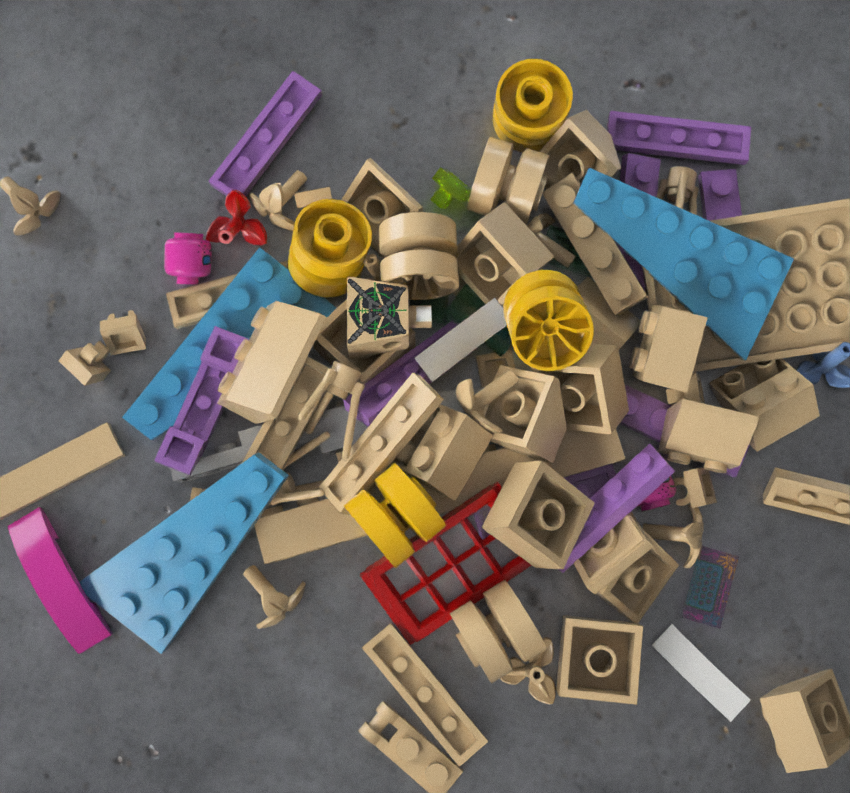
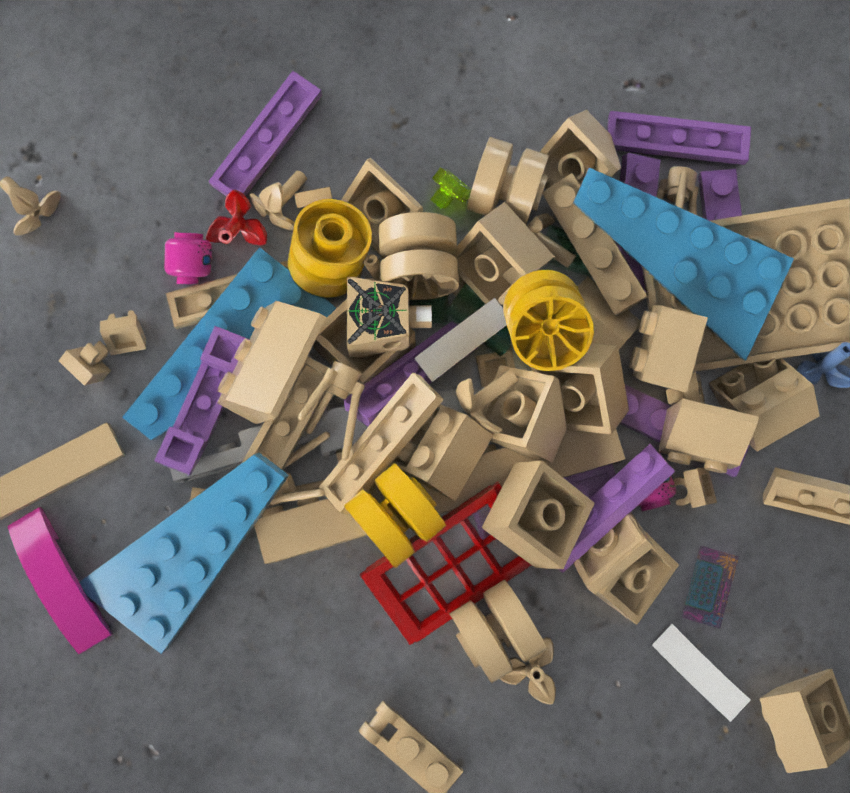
(273, 602): tan plant -> none
(425, 694): tan plate -> none
(531, 103): yellow wheel -> none
(599, 659): tan brick -> none
(690, 534): tan plant -> none

